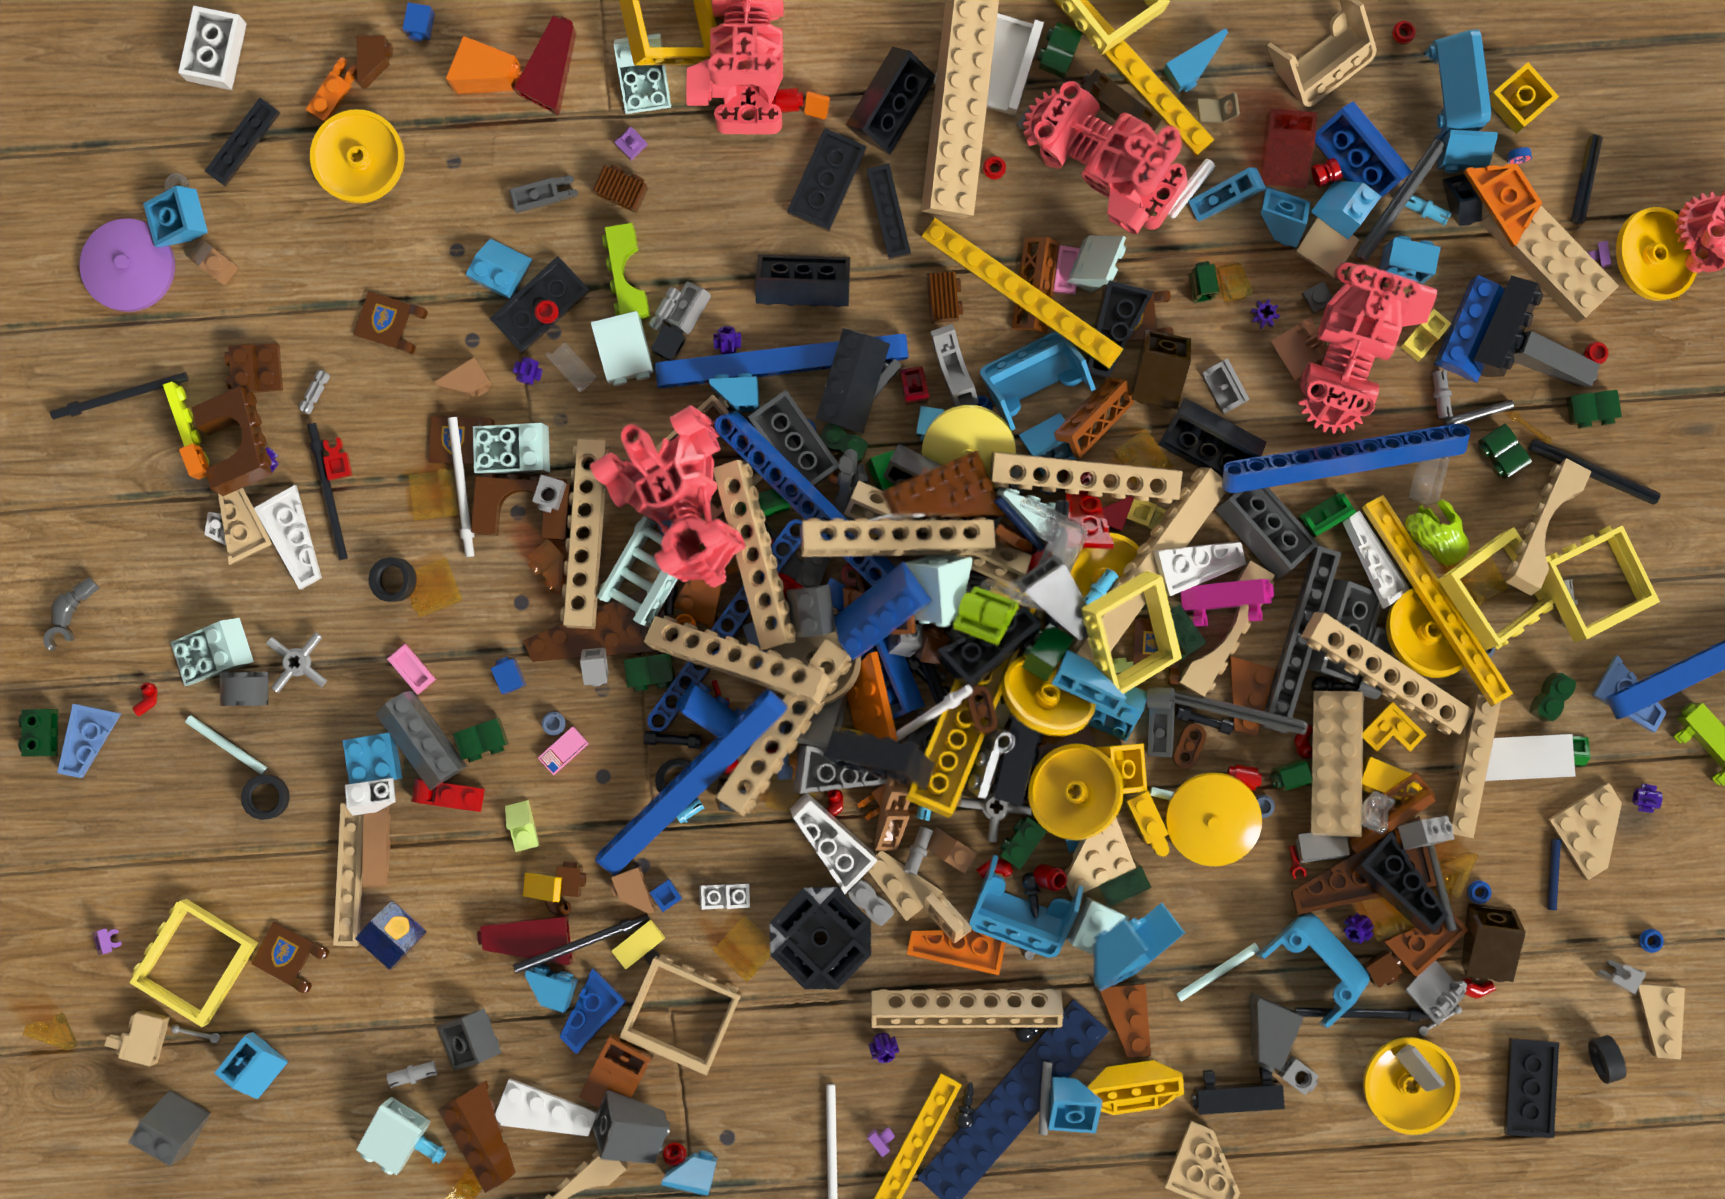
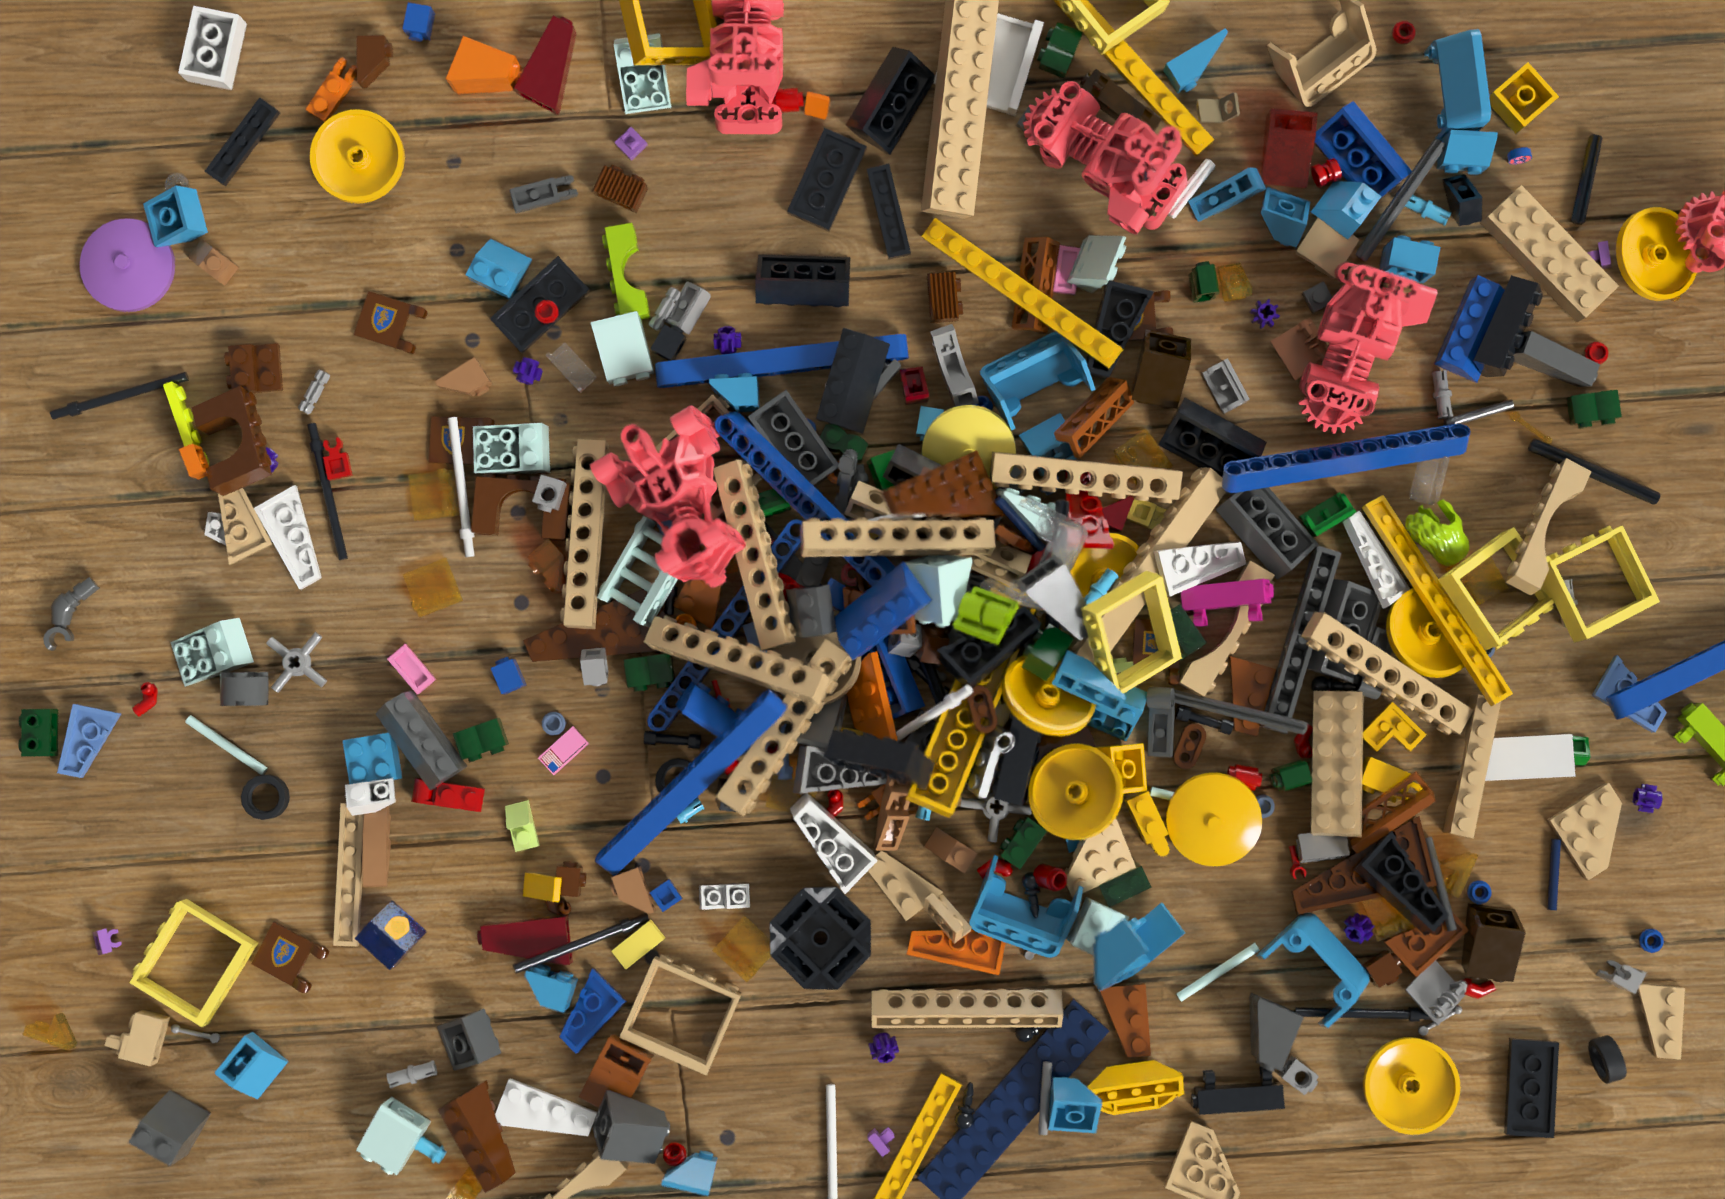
(375, 579): black tyre -> none
(876, 907): light grey brick -> none
(918, 851): light grey pin -> none
(994, 160): red plate -> none
(1375, 812): clear bracket -> none
(1419, 1068): light grey slope -> none
(1426, 335): light yellow slope -> none
(1426, 832): light grey brick -> none
(1504, 451): dark green brick -> none
(1506, 197): orange wing -> none
(1554, 692): dark green brick -> none

